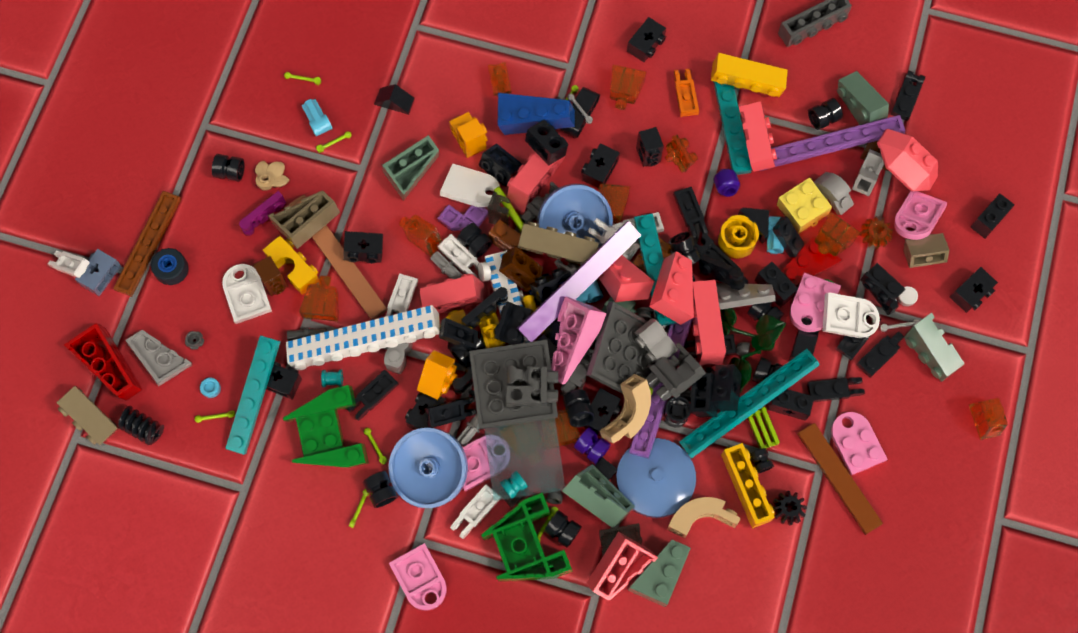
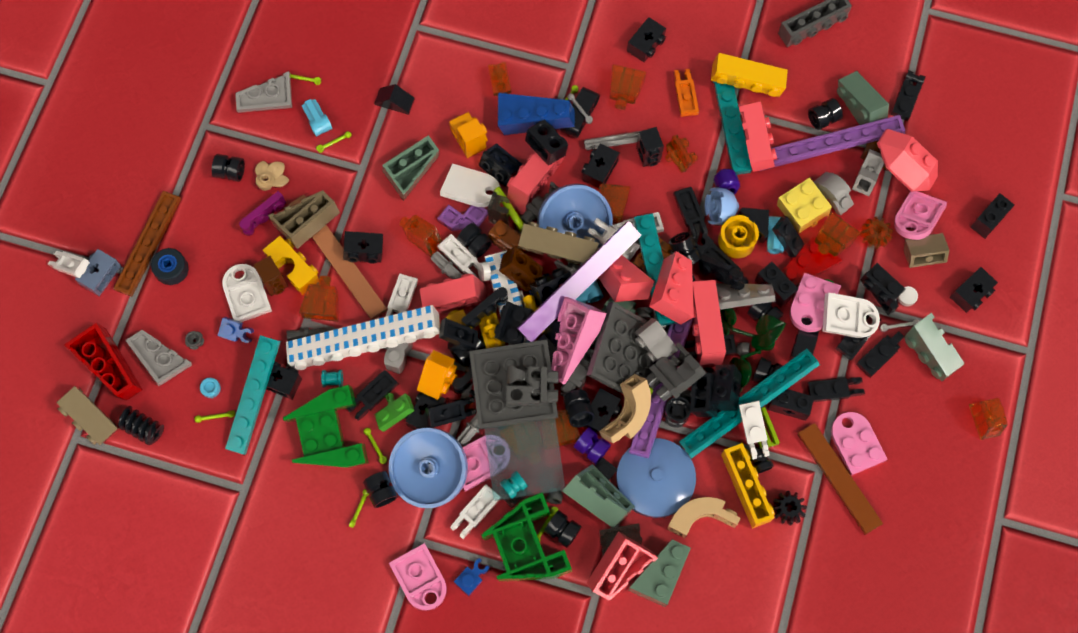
(233, 330): none -> plate
(267, 96): none -> light grey wing
(394, 411): none -> bright green plate
(470, 579): none -> blue plate
(613, 140): none -> light grey axle
(720, 205): none -> light blue cylinder
(754, 427): none -> white hinge

